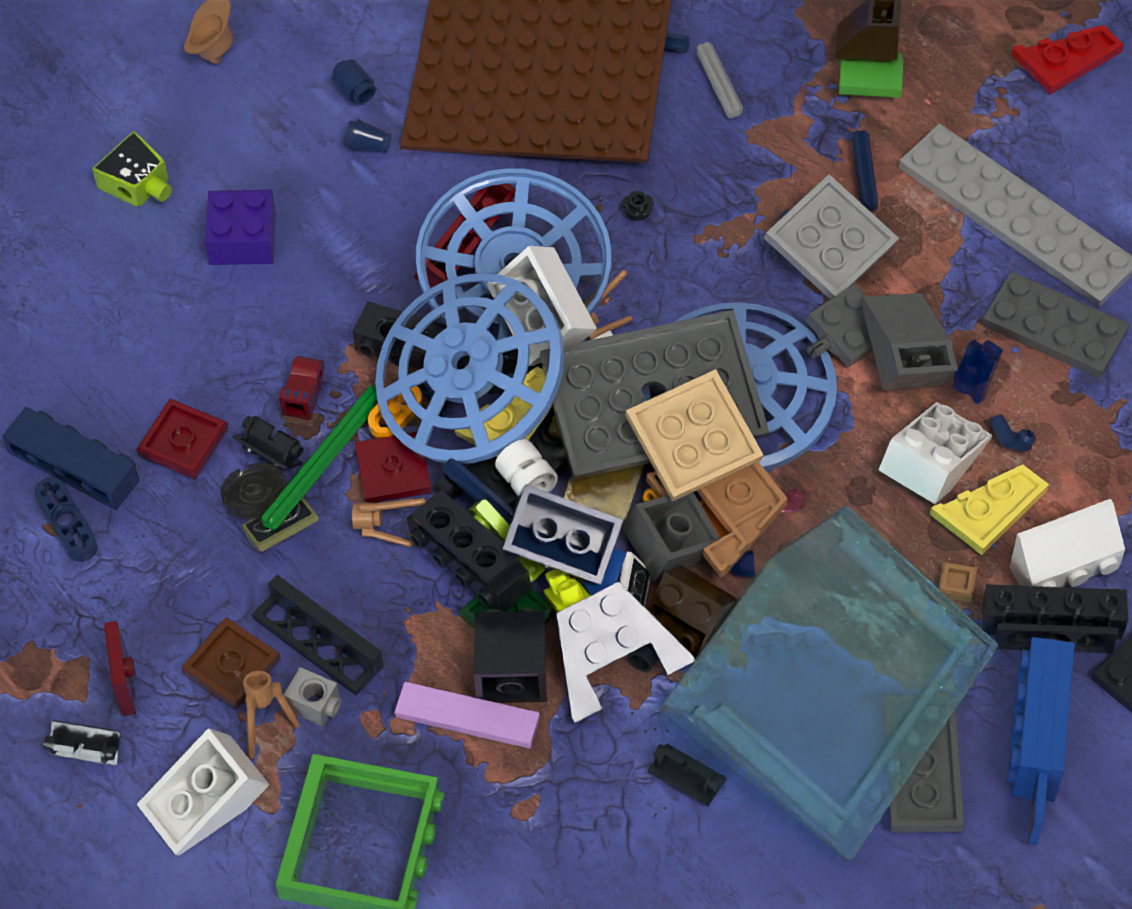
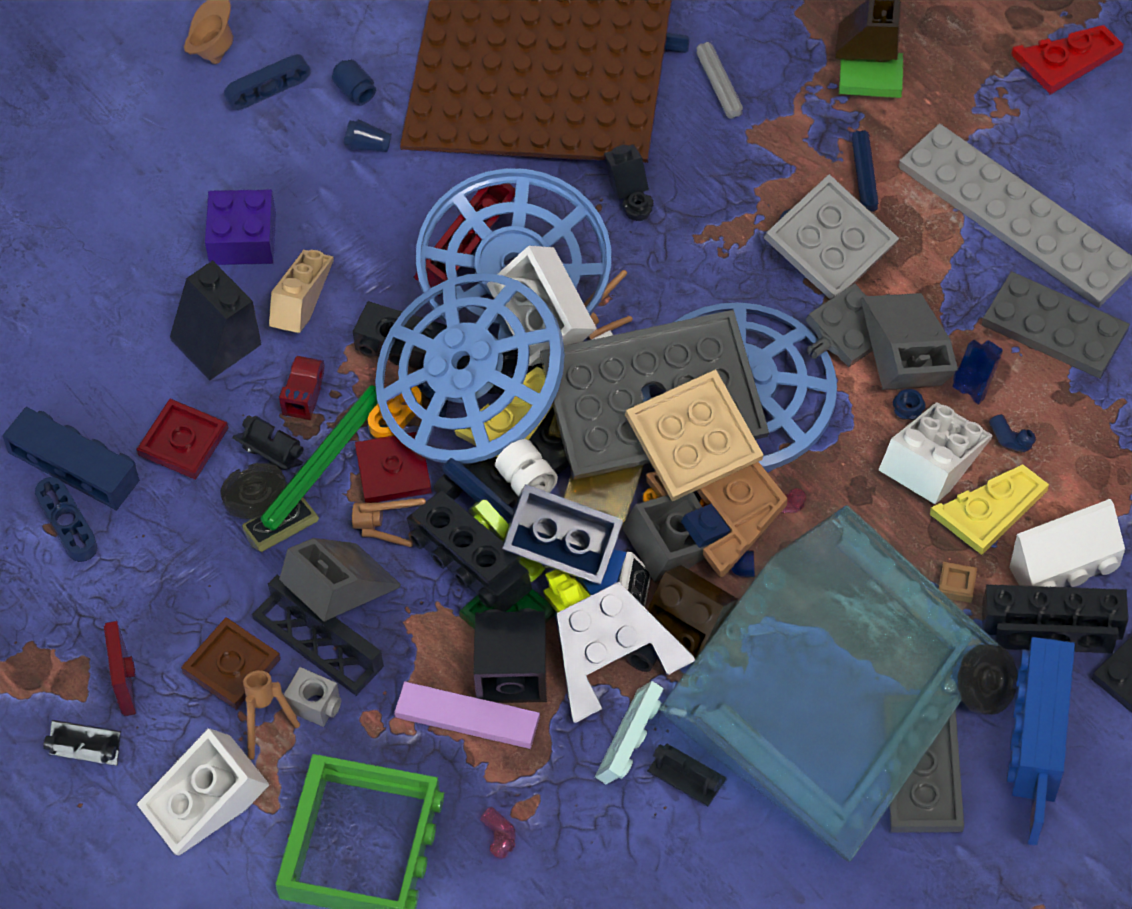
(133, 172): torso -> none
(214, 321): none -> black slope
(284, 75): none -> dark blue beam
(299, 291): none -> tan slope
(334, 576): none -> dark grey slope
(503, 831): none -> clear pink arm
(626, 170): none -> black brick
(630, 733): none -> light aqua plate
(705, 525): none -> dark blue plate
(912, 398): none -> dark blue plate
(987, 679): none -> clear smoke tile

